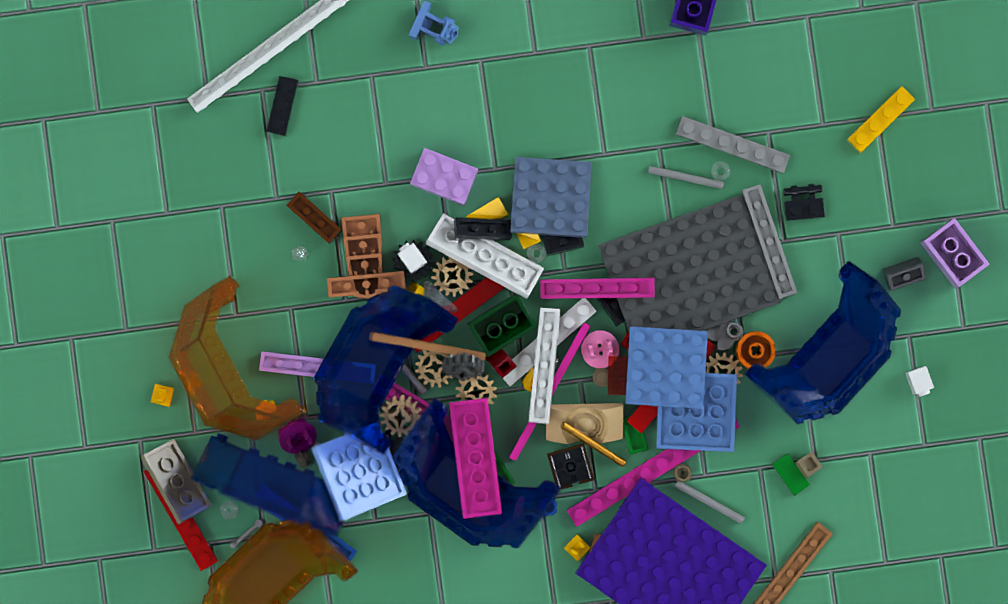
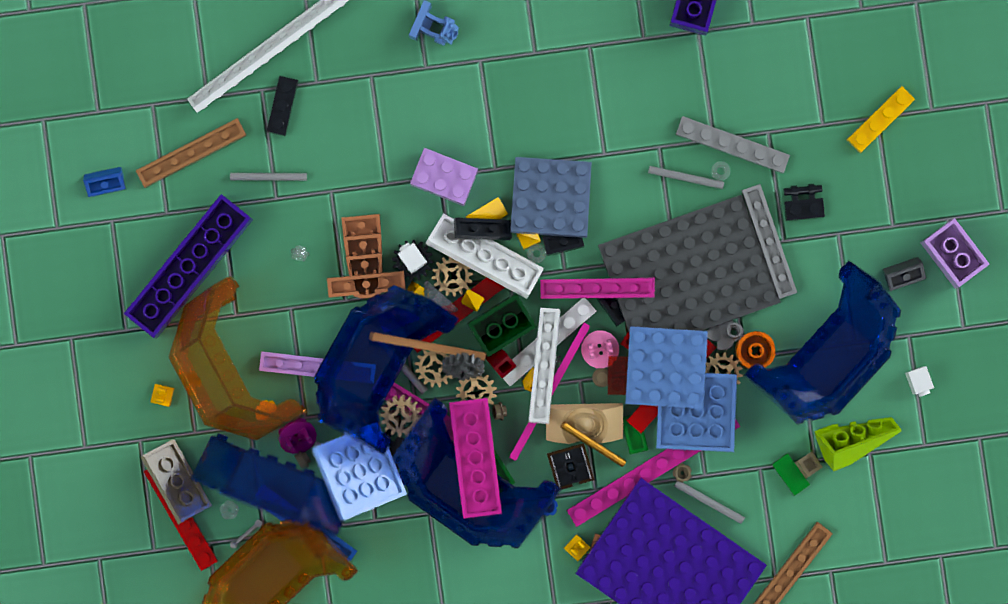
(104, 181): none -> blue slope
(188, 266): none -> dark purple brick
(191, 153): none -> medium nougat tile
(269, 176): none -> light grey bar
(314, 217): reddish brown plate -> none
(472, 300): none -> yellow slope
(499, 411): none -> dark tan plate
(849, 443): none -> lime wedge

